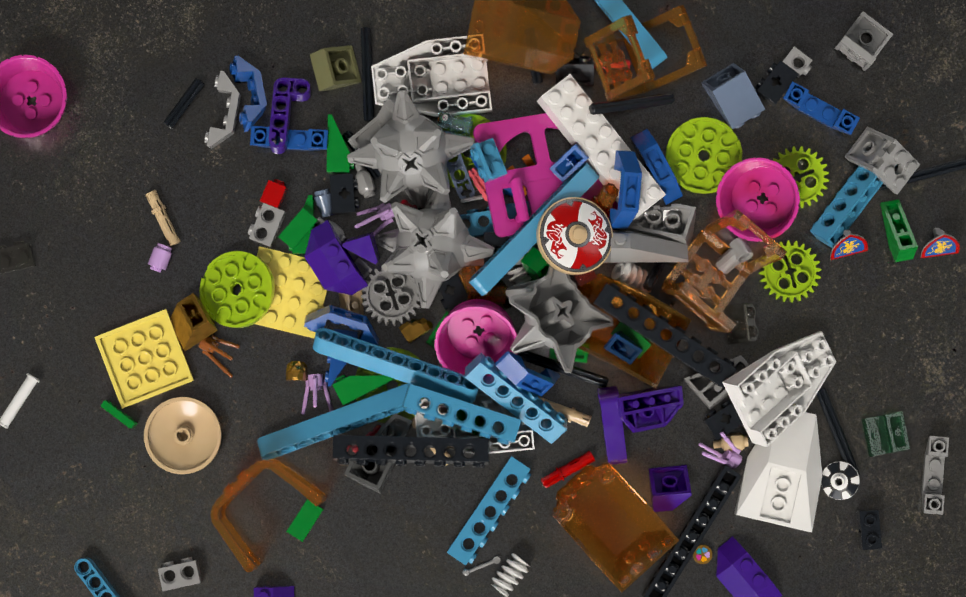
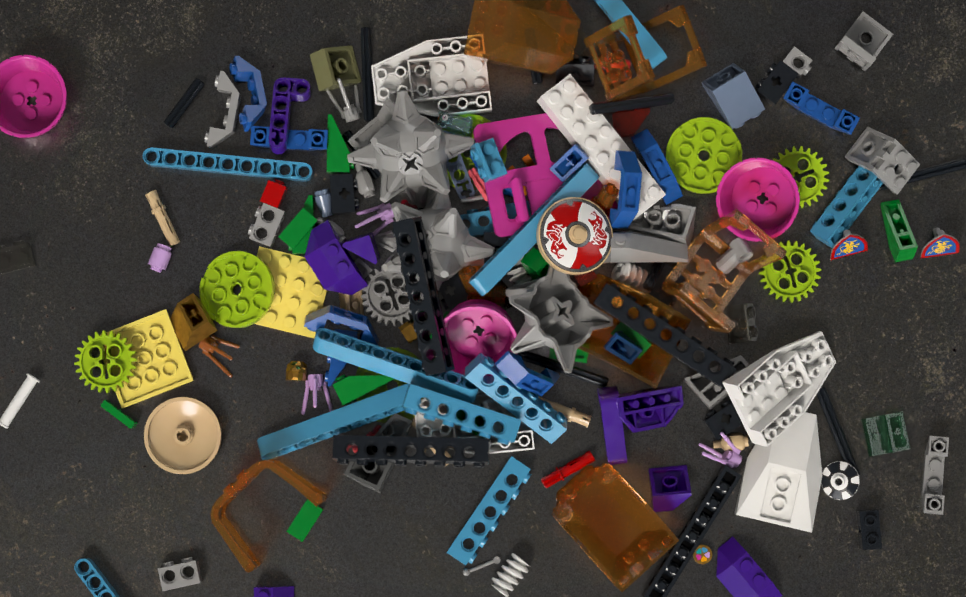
(88, 362): none -> lime gear
(219, 160): none -> dark azure beam
(350, 112): none -> light grey plant
(430, 302): none -> black brick
(629, 122): none -> clear red slope

